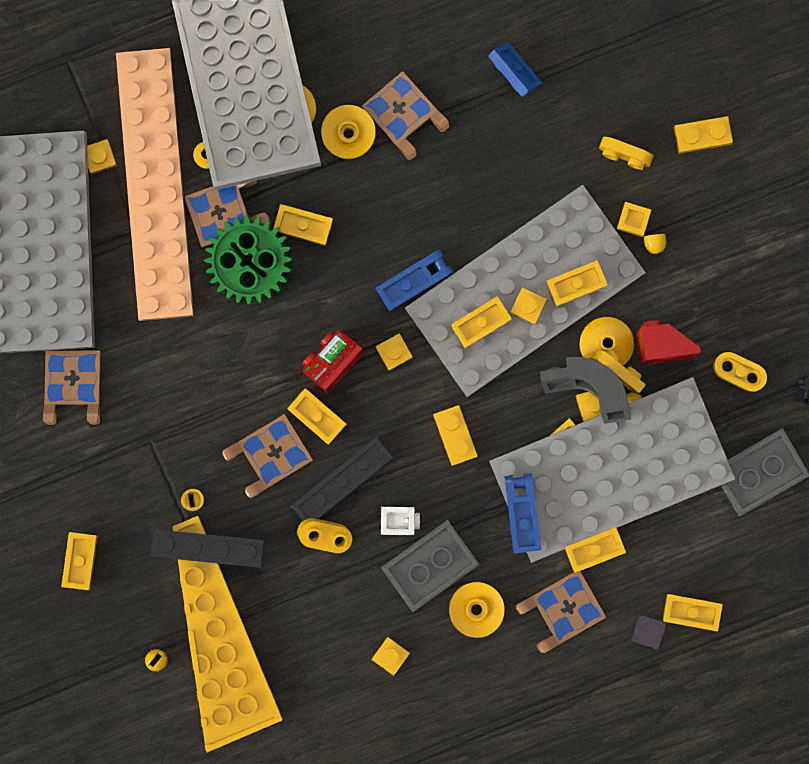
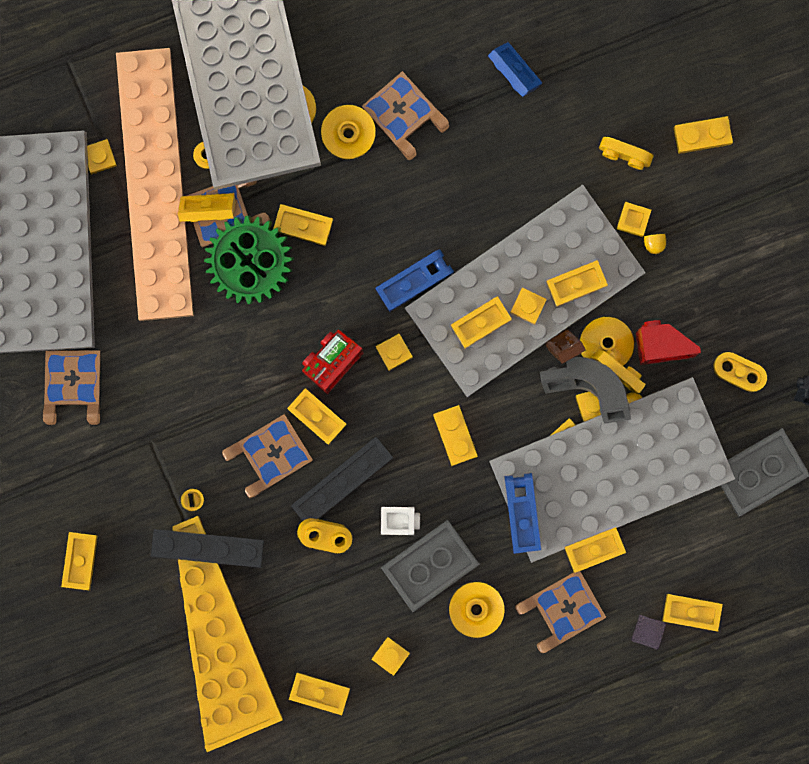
(161, 664): yellow hinge -> none
(206, 207): none -> yellow plate
(319, 693): none -> yellow plate
(565, 346): none -> reddish brown plate

